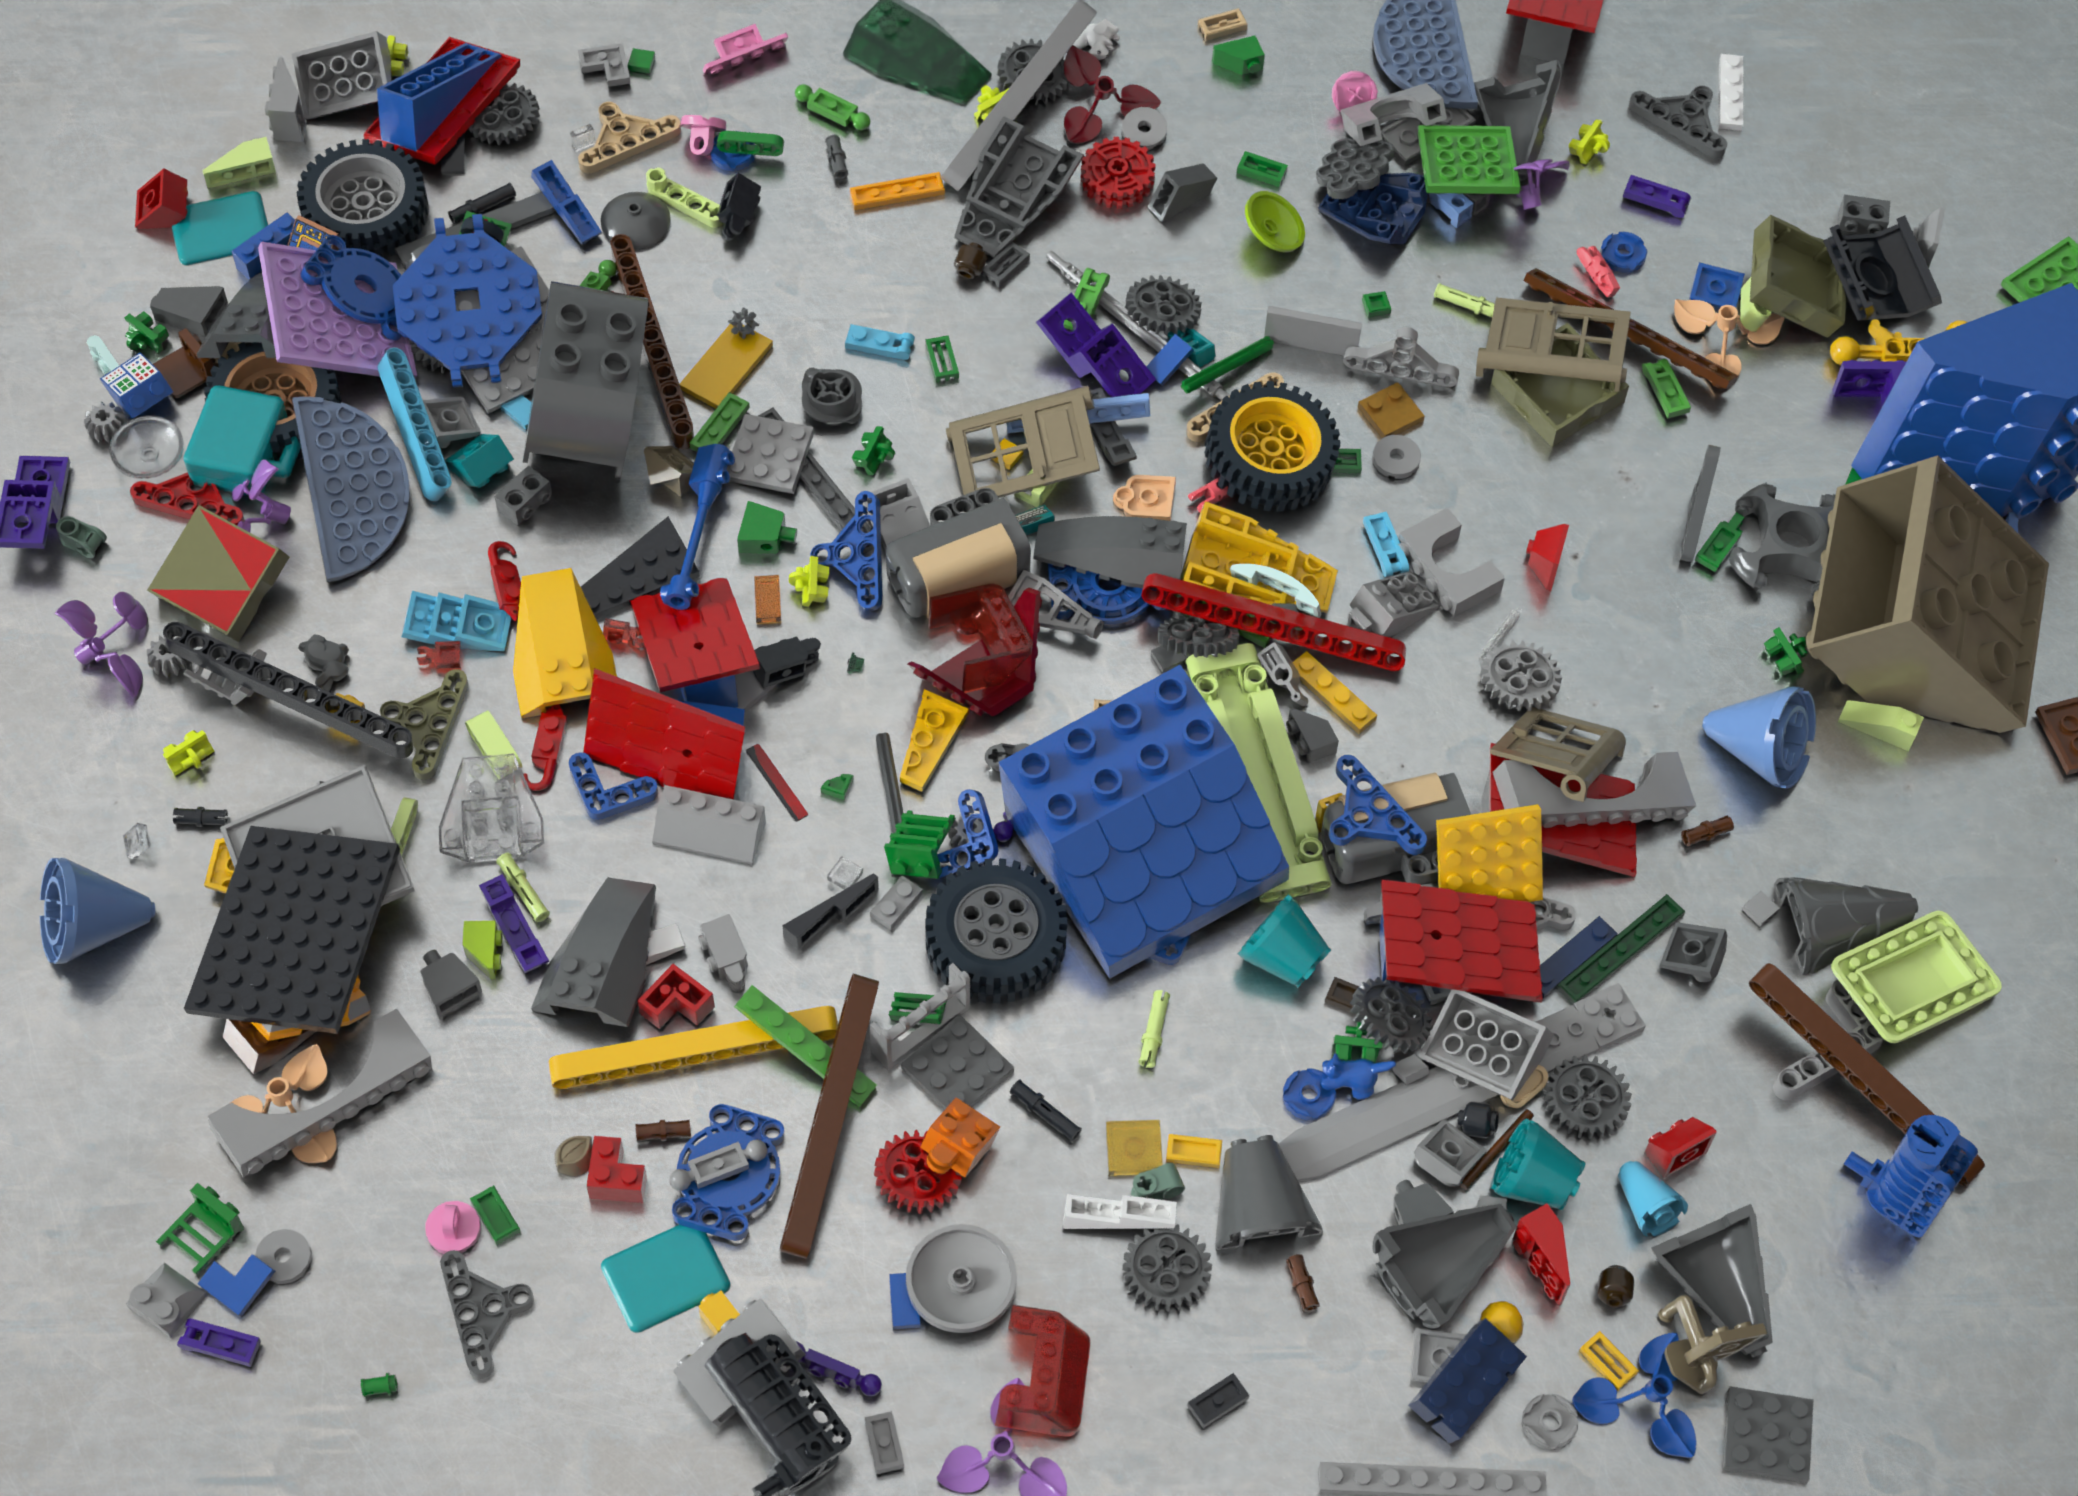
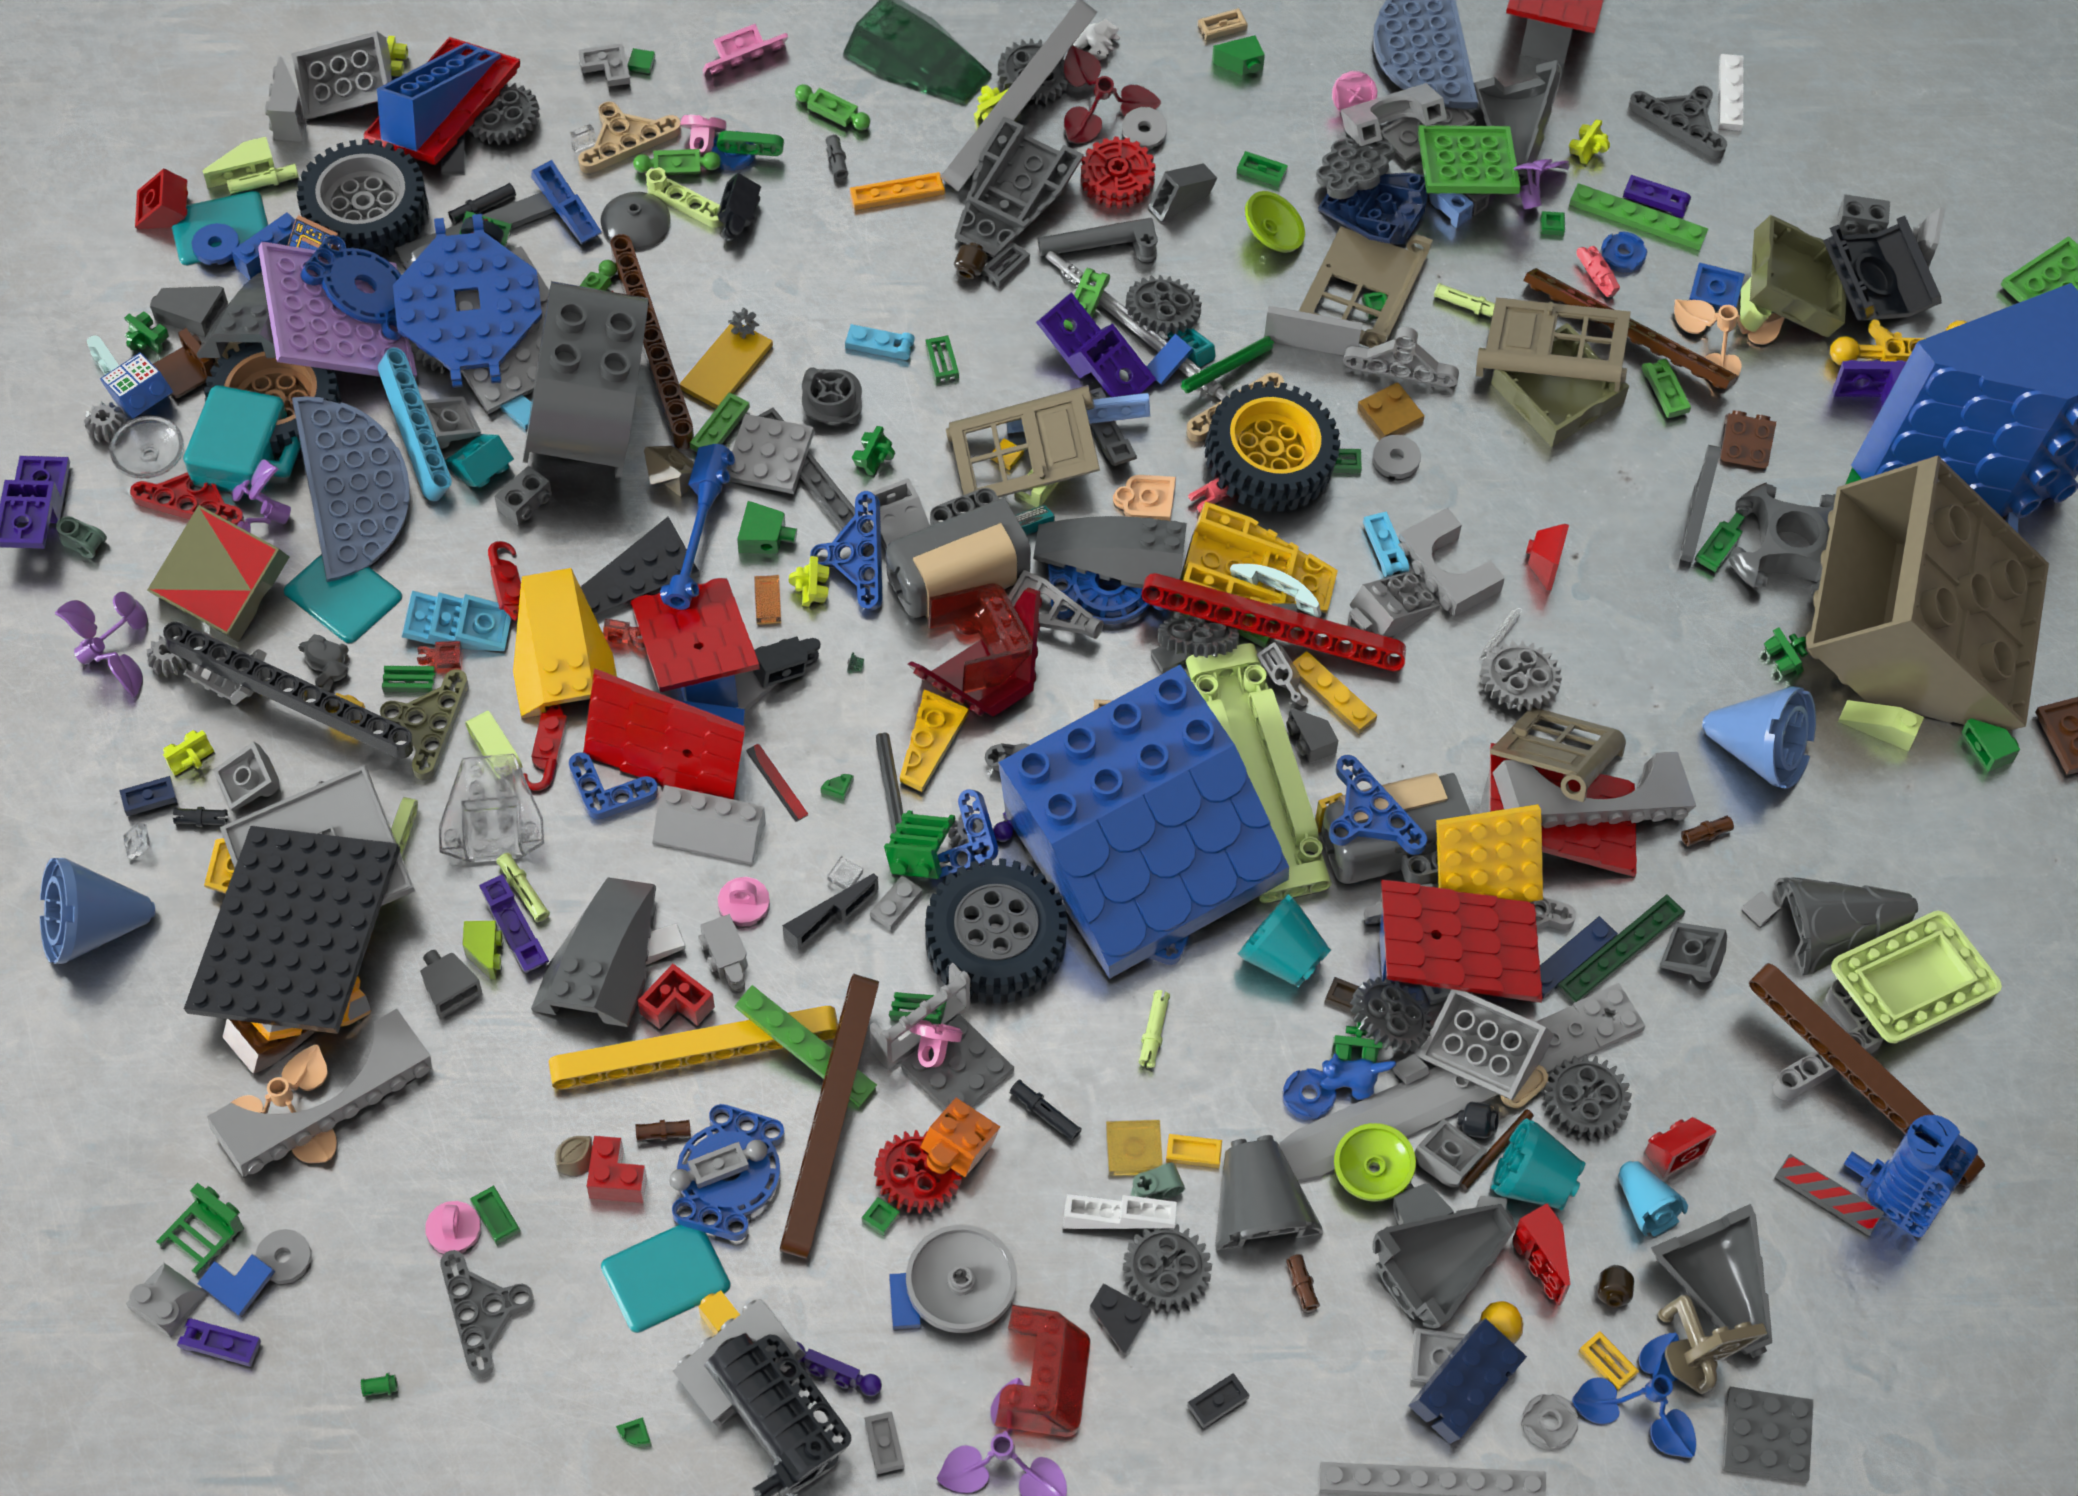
(148, 796): none -> dark blue plate
(215, 233): none -> blue tile
(247, 776): none -> light grey slope
(261, 179): none -> yellowish green pin
(346, 604): none -> teal piece
(409, 675): none -> green tile
(634, 1433): none -> green tile
(677, 161): none -> bright green plate
(744, 900): none -> bright pink tile
(880, 1216): none -> green tile
(934, 1037): none -> bright pink tile
(1120, 1316): none -> black wing
(1139, 232): none -> dark grey axle
(1372, 266): none -> dark tan door
(1374, 1146): none -> lime dish
(1552, 223): none -> green tile
(1638, 216): none -> bright green plate
(1747, 439): none -> reddish brown bracket
(1829, 1194): none -> dark grey tile
(1990, 744): none -> green slope

